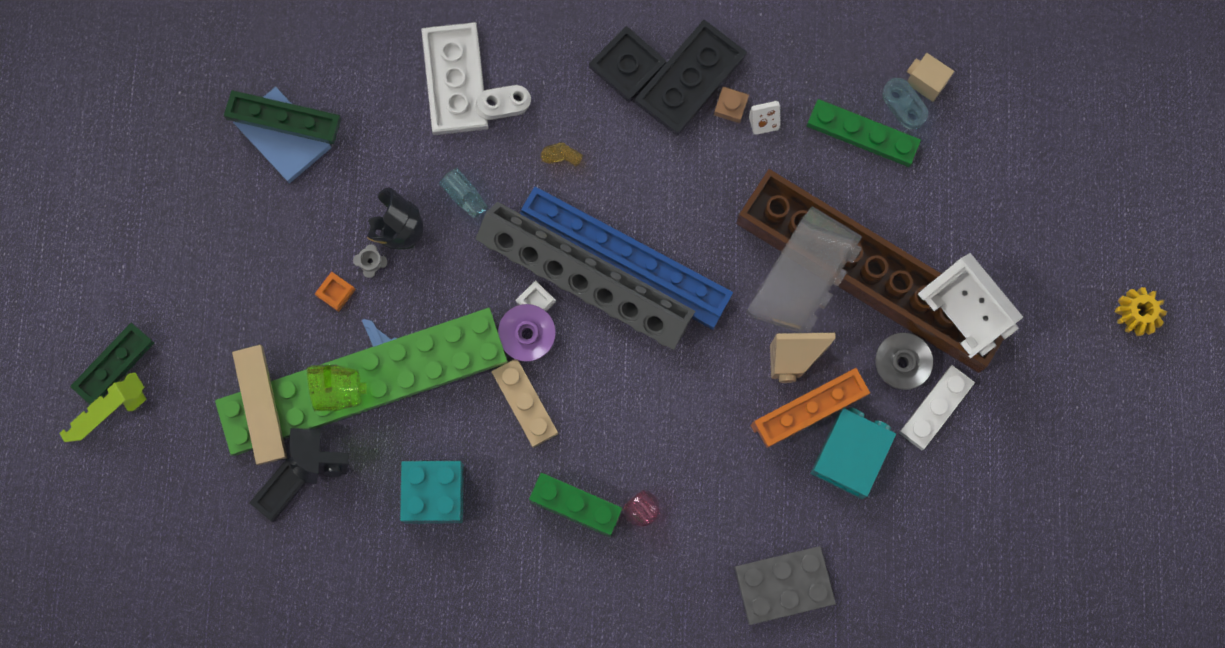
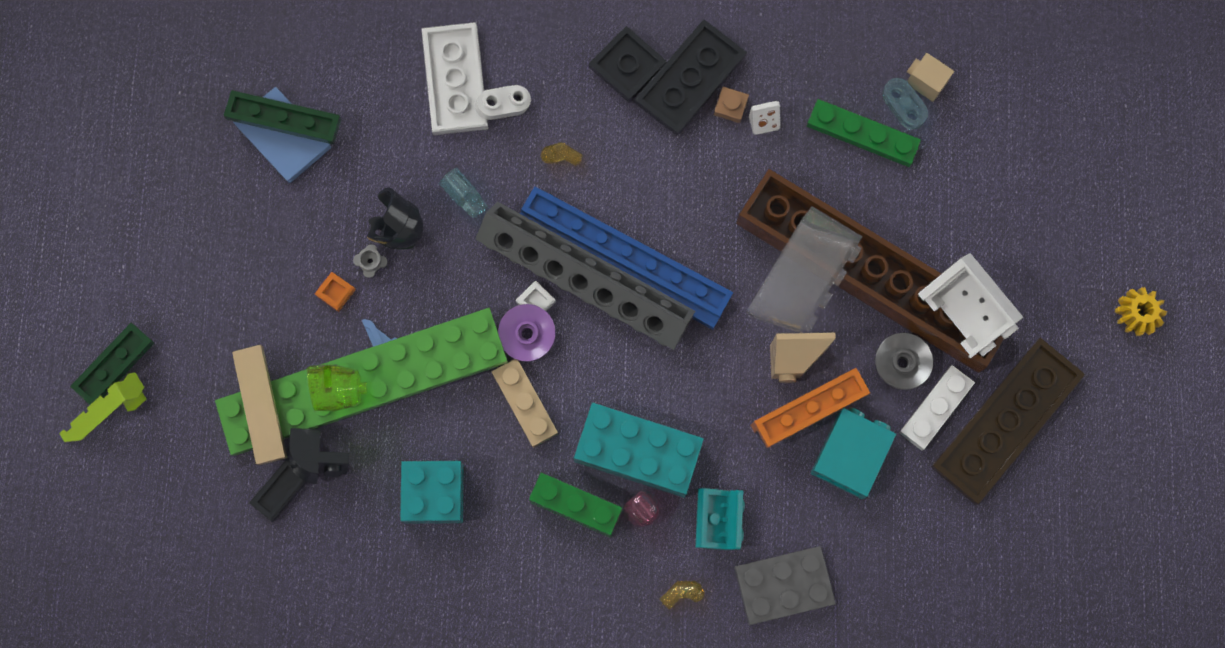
(638, 450): none -> teal brick
(682, 589): none -> clear yellow arm
(719, 519): none -> teal bracket
(1007, 421): none -> dark brown plate

